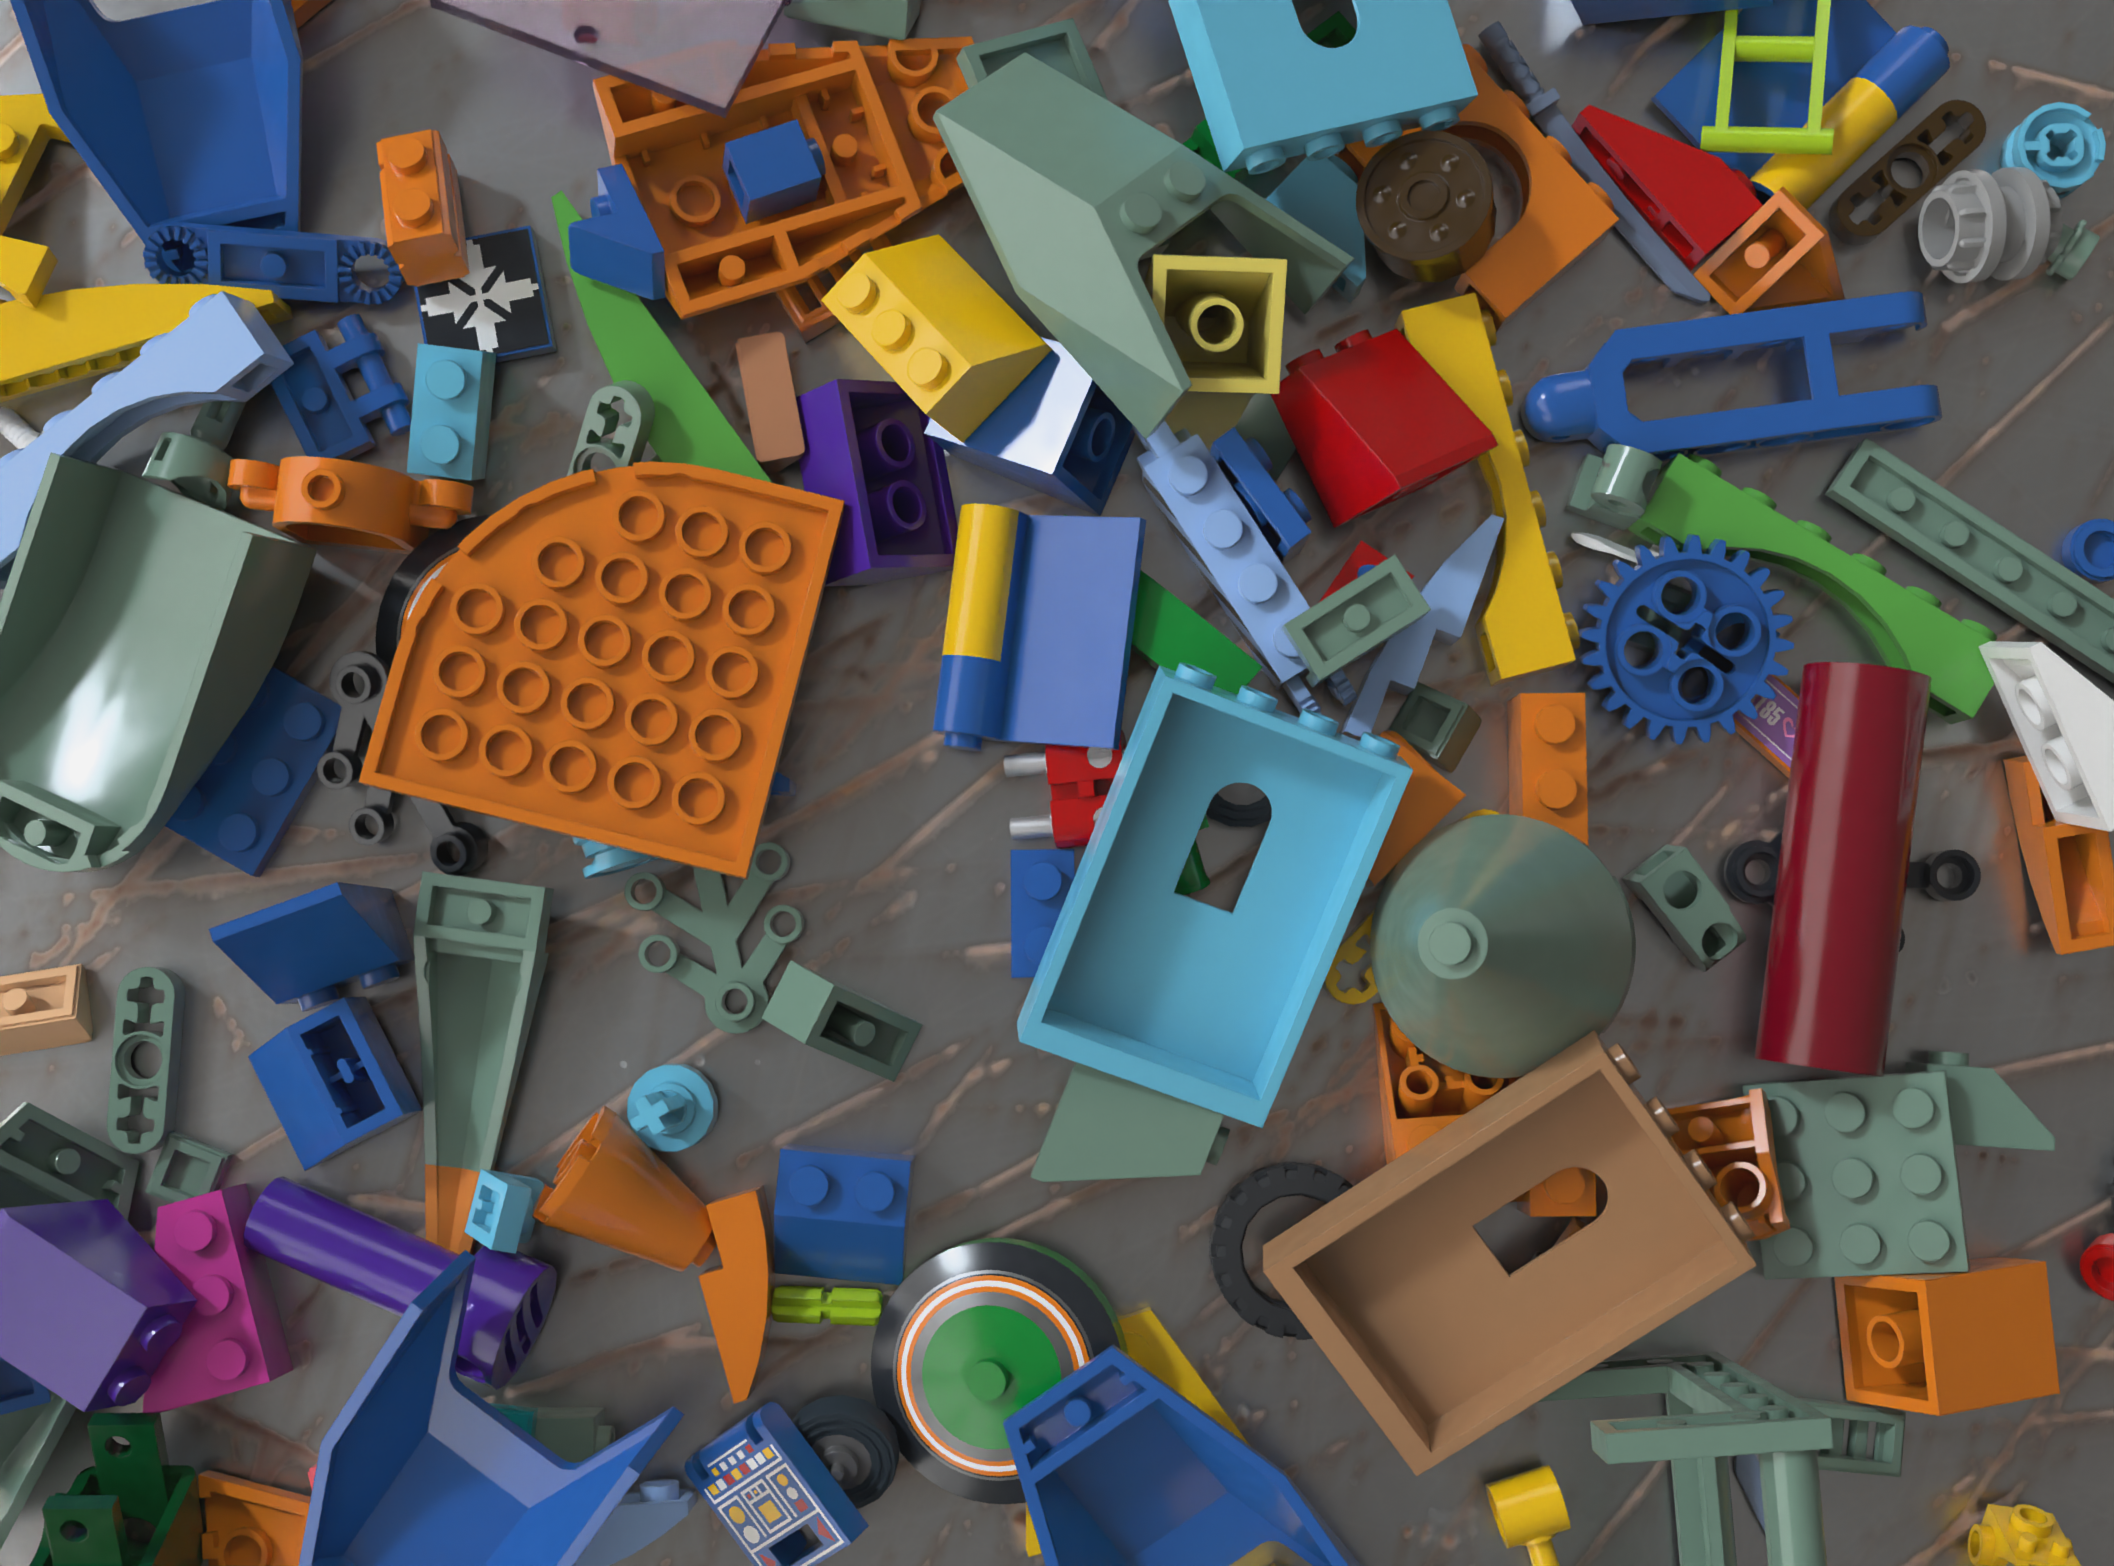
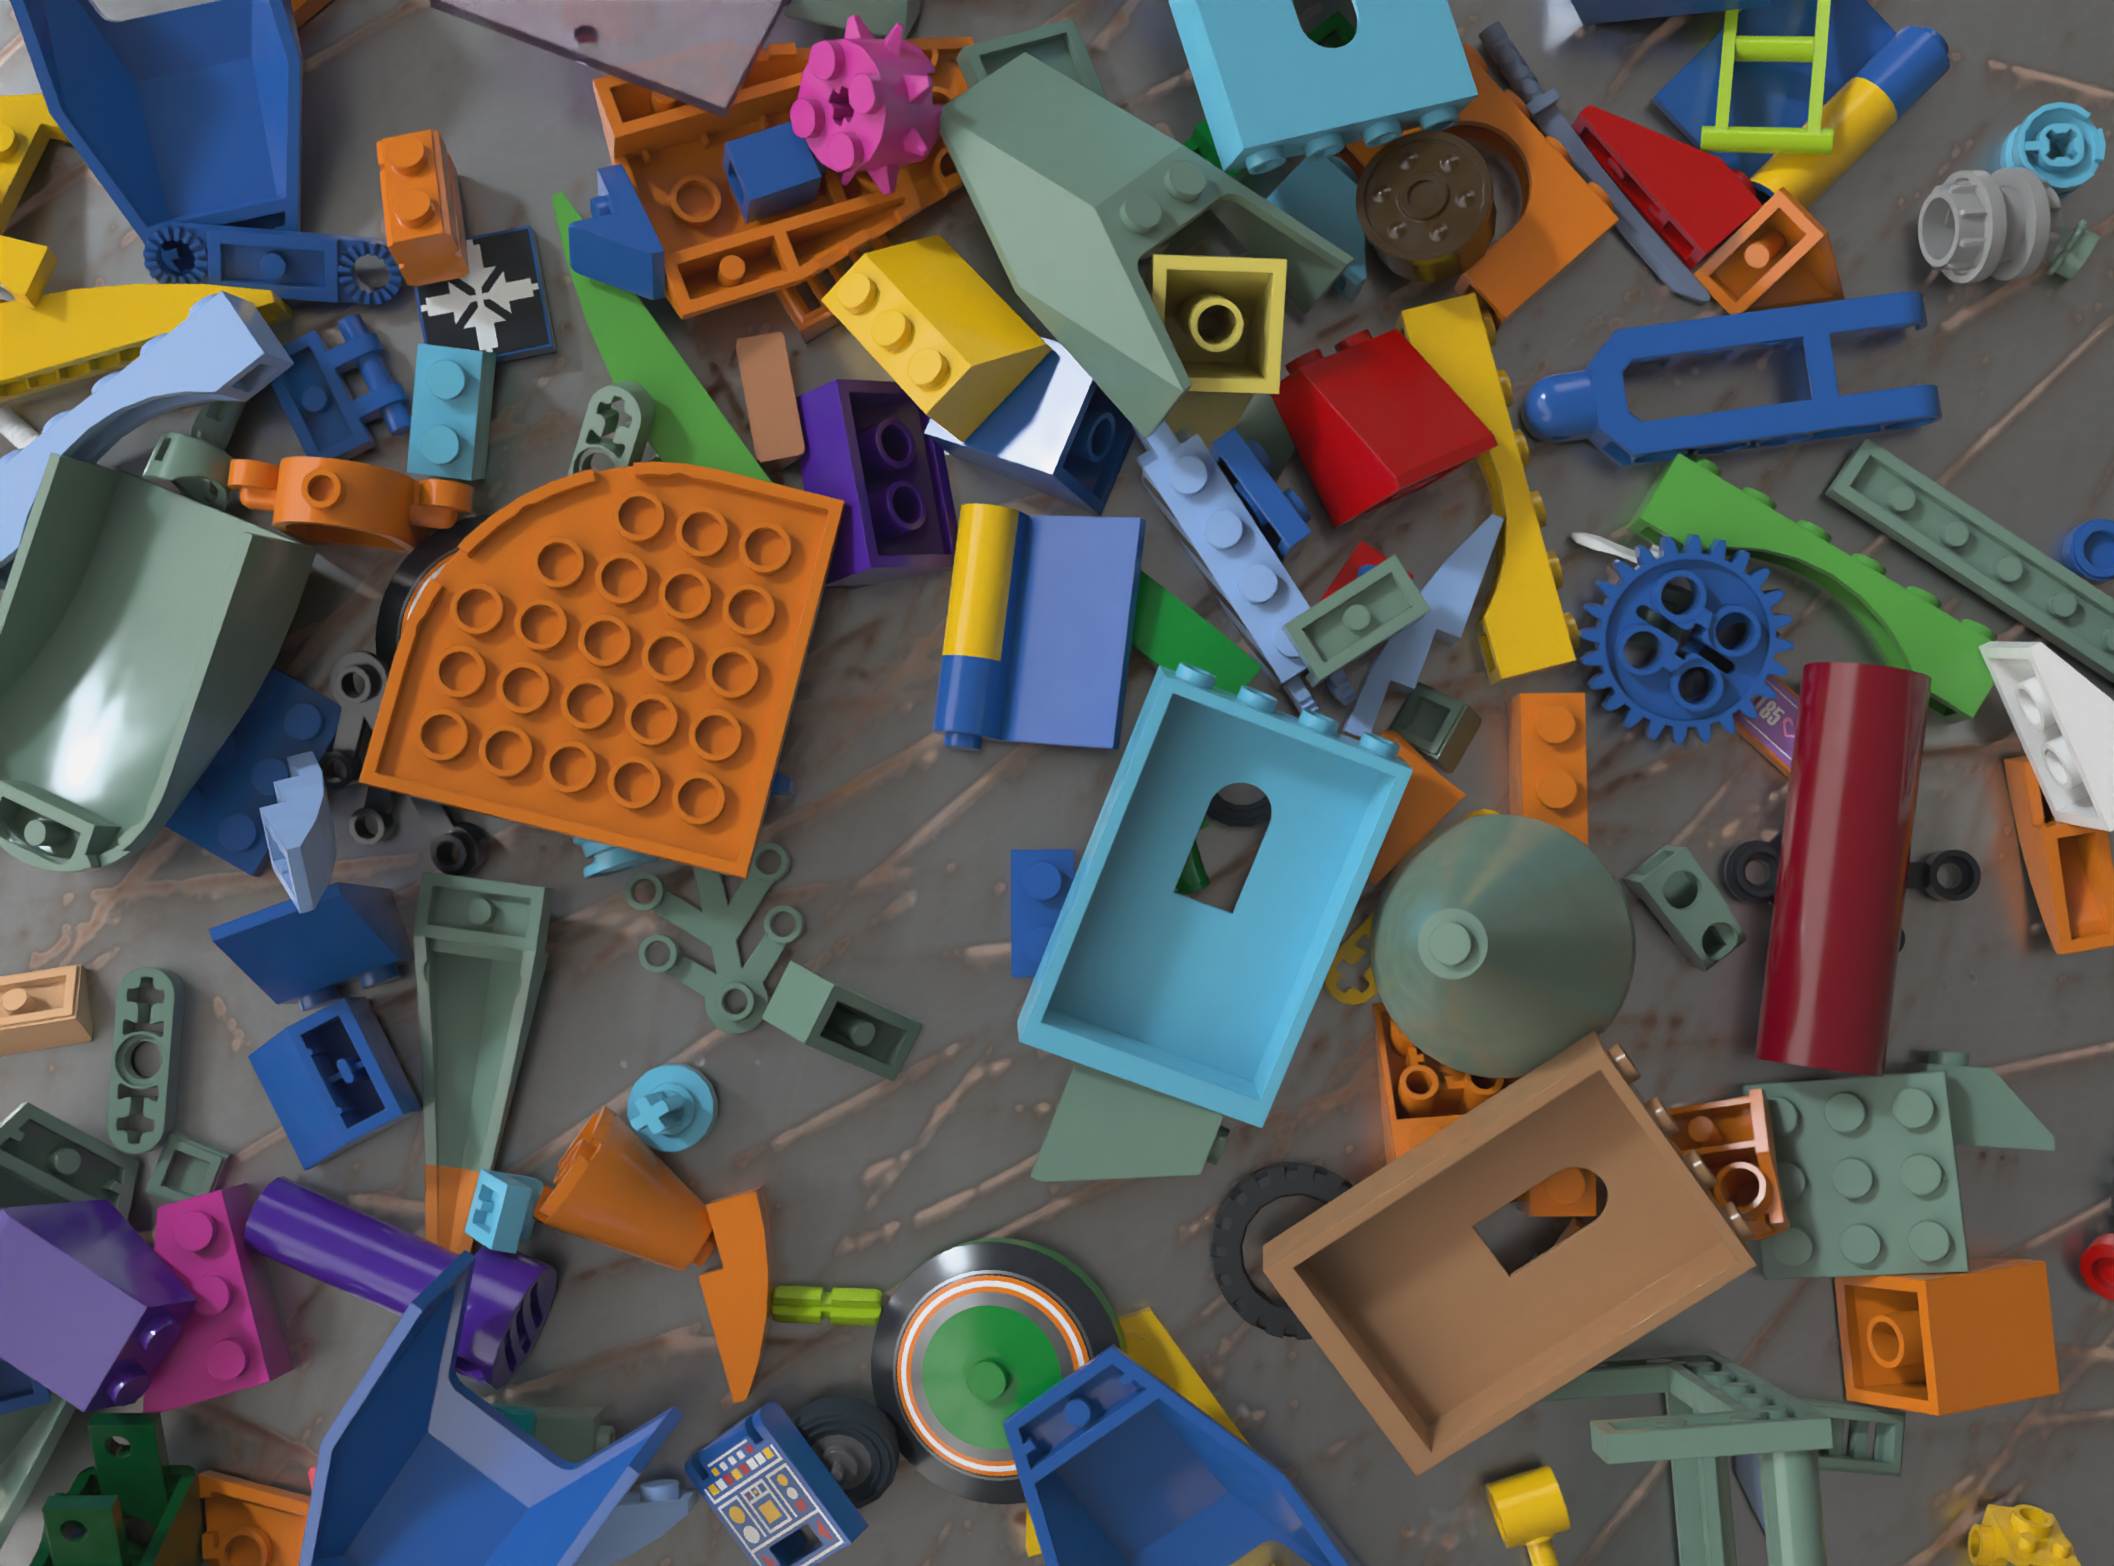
(301, 832): none -> light blue slope
(842, 1213): blue slope -> none
(867, 104): none -> dark pink brick
(1078, 790): red piece -> none
(1615, 486): sand green leg -> none
(1909, 147): dark brown beam -> none

